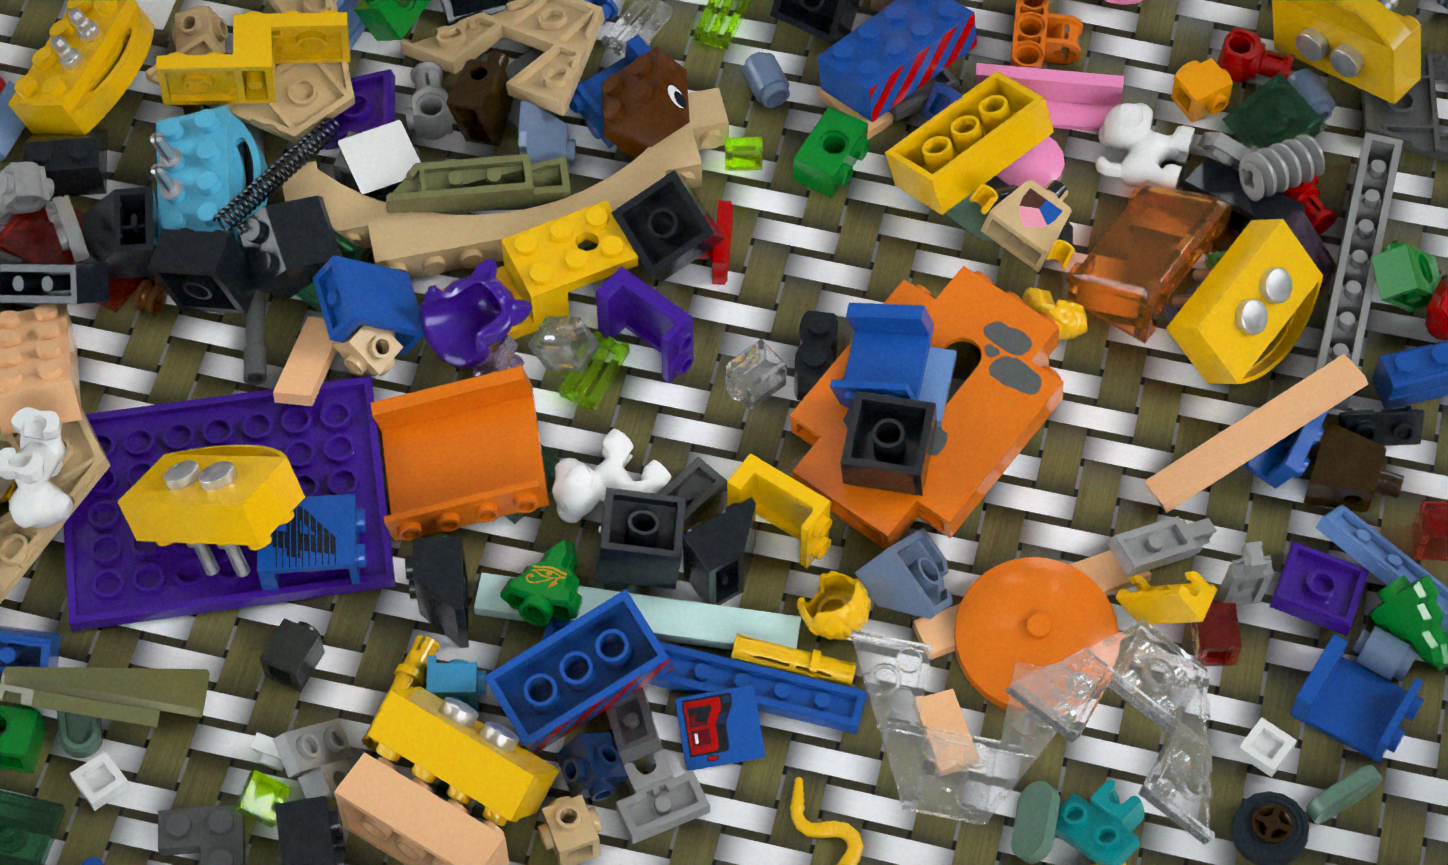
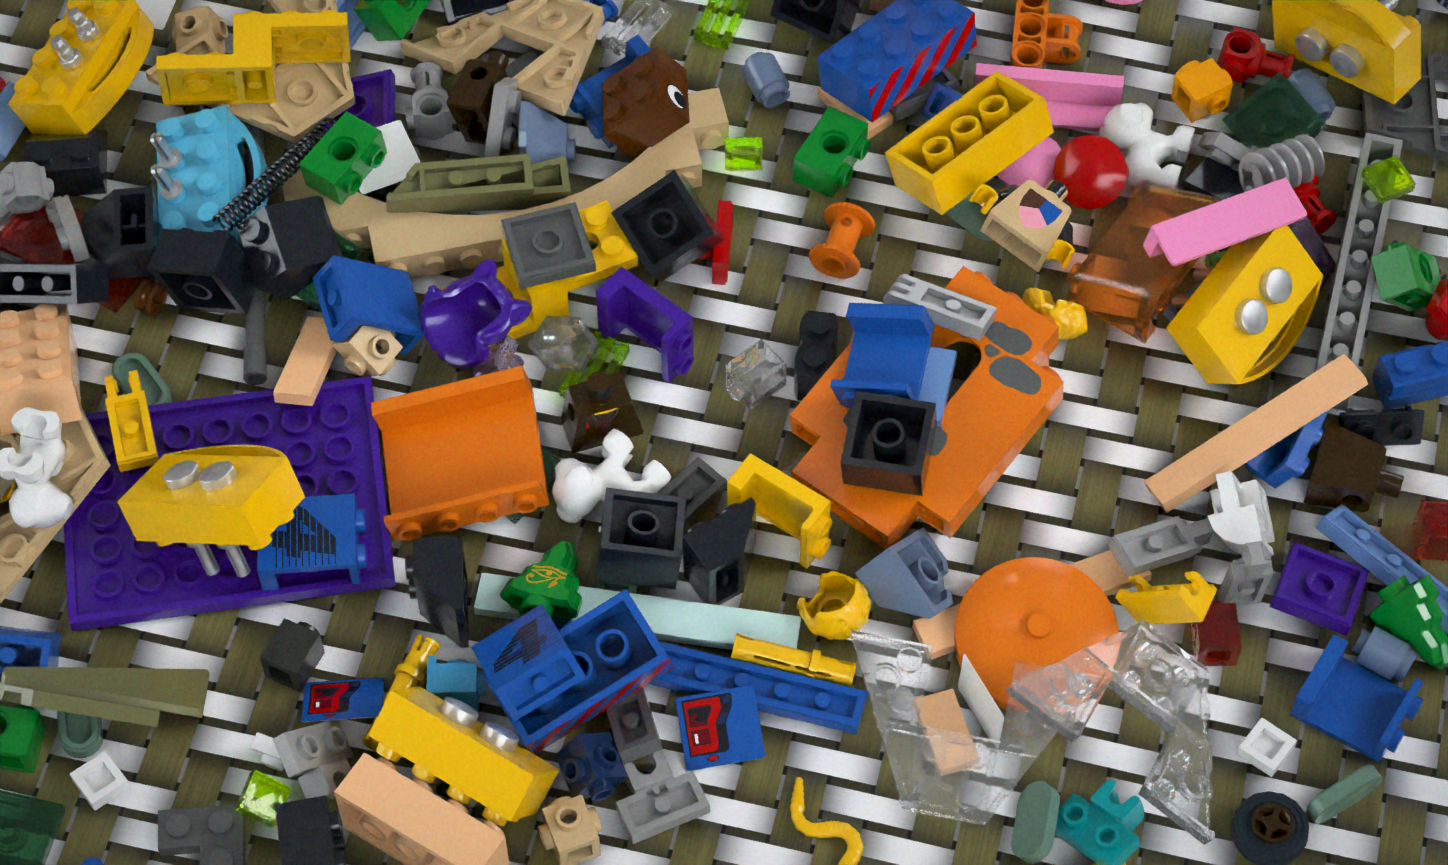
(130, 424): none -> yellow hinge
(154, 386): none -> sand green tile
(327, 165): none -> green brick
(342, 699): none -> sticker
(500, 131): none -> light grey hinge
(528, 662): none -> blue panel
(548, 245): none -> dark grey plate
(595, 409): none -> dark brown torso
(836, 255): none -> orange hose
(944, 306): none -> light grey hinge
(980, 700): none -> white sticker
(1091, 171): none -> red dish
(1225, 223): none -> bright pink panel
(1241, 513): none -> white brick
(1388, 179): none -> clear neon green tile

